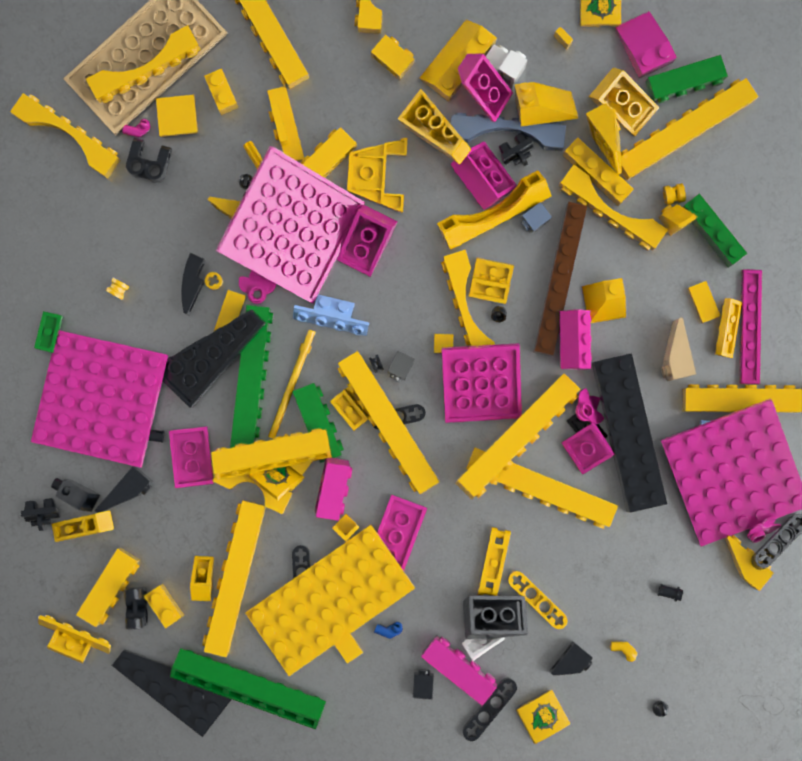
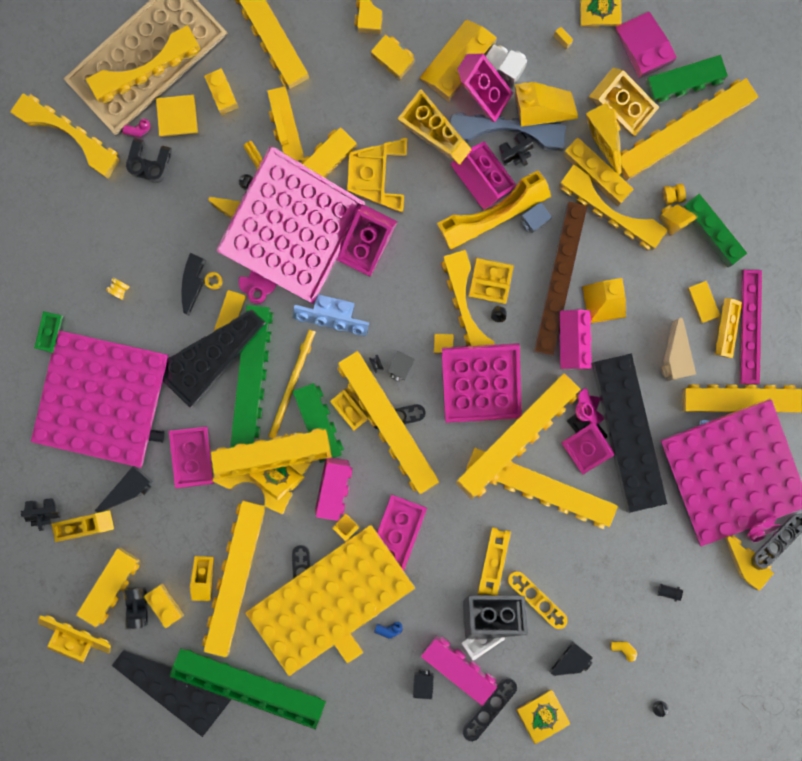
(75, 494): black torso -> none

